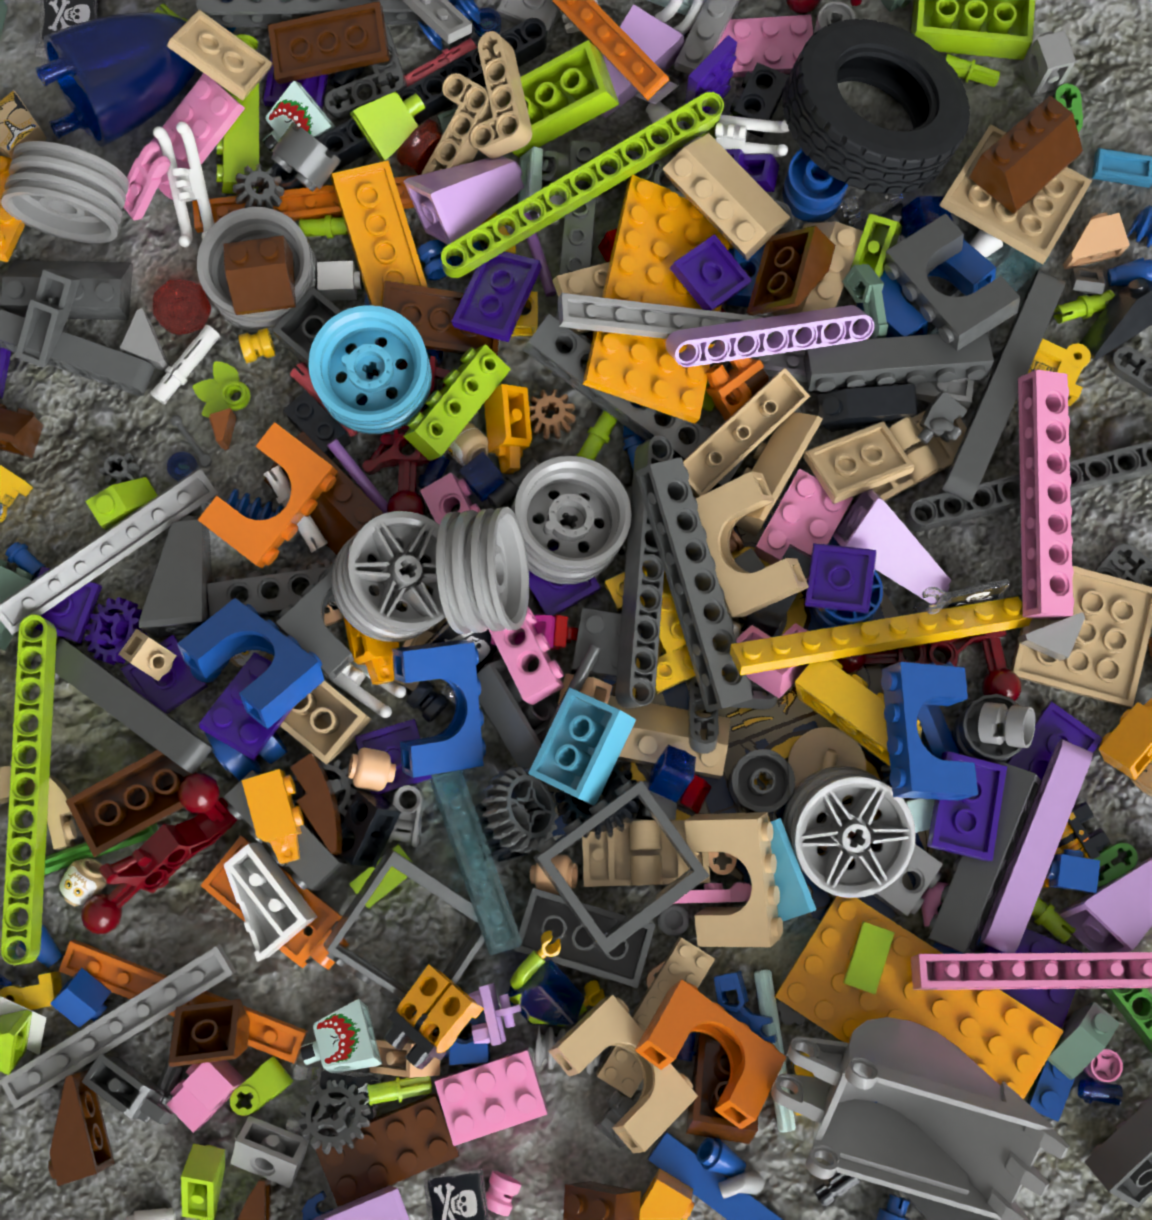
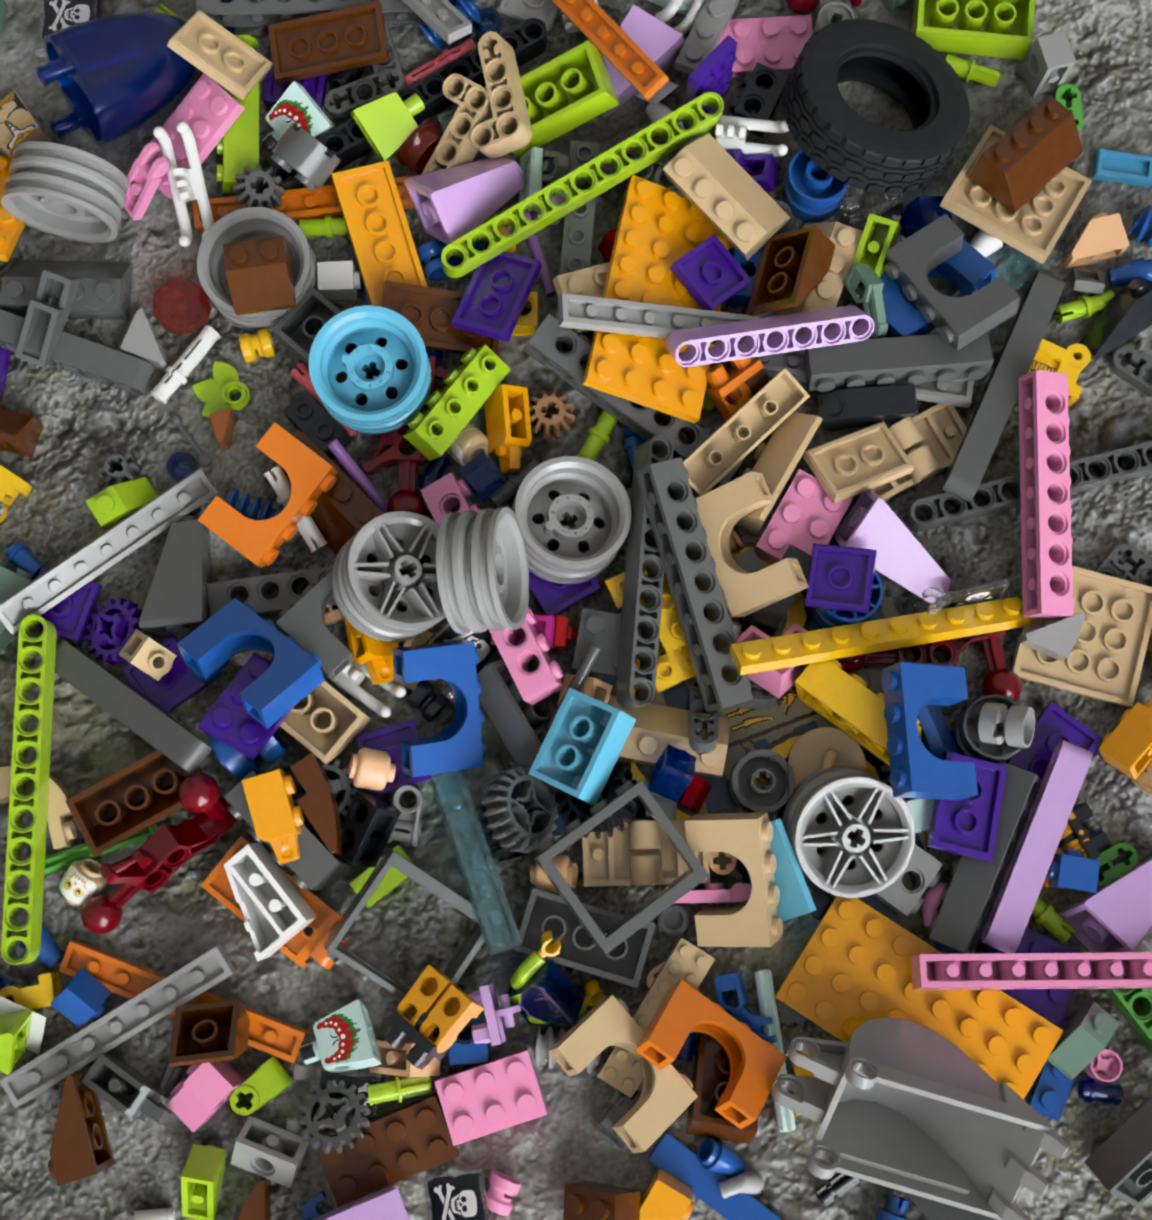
(868, 957): lime tile -> none
(940, 417): dark grey piece -> none

